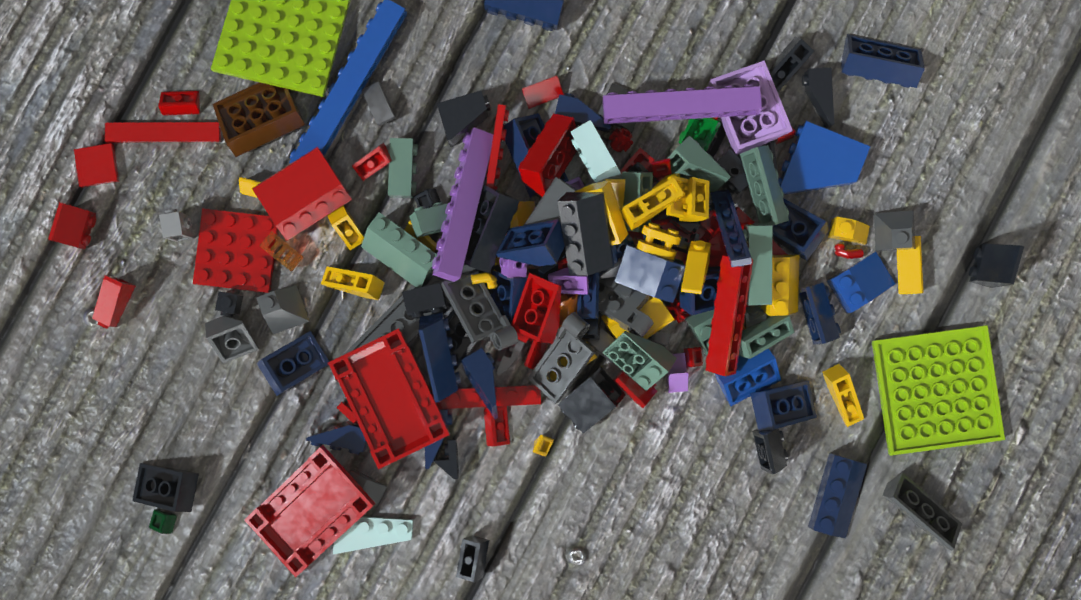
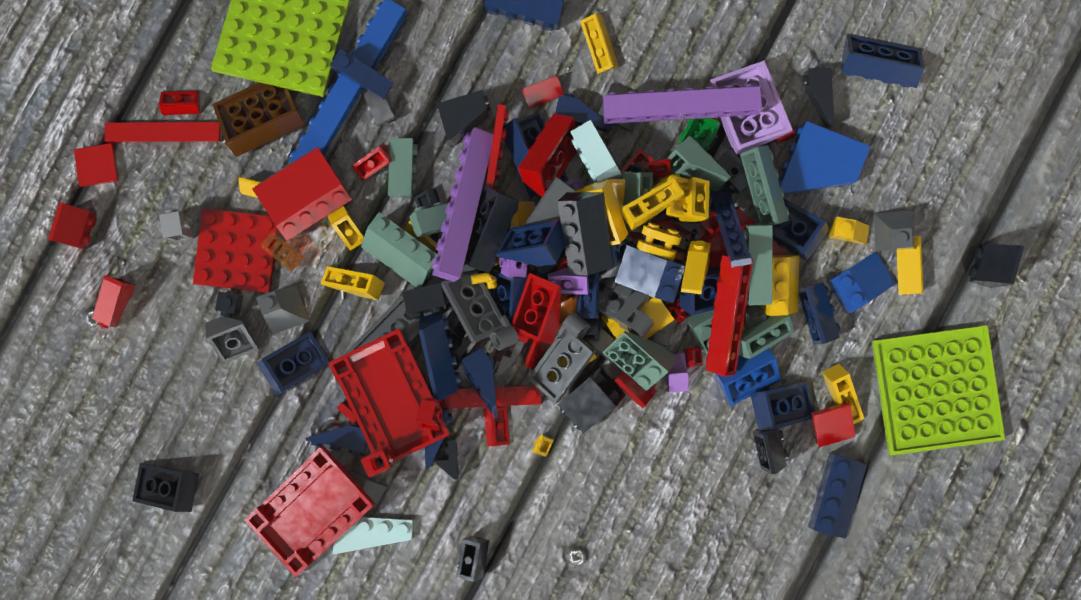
(162, 522): dark green slope -> none
(361, 74): none -> dark blue slope
(371, 466): none -> red brick
(429, 414): none -> red brick
(599, 43): none -> yellow slope
(621, 140): red gear -> none
(789, 62): black slope -> none
(833, 424): none -> red tile
(849, 254): red arm -> none
(923, 510): dark grey slope -> none

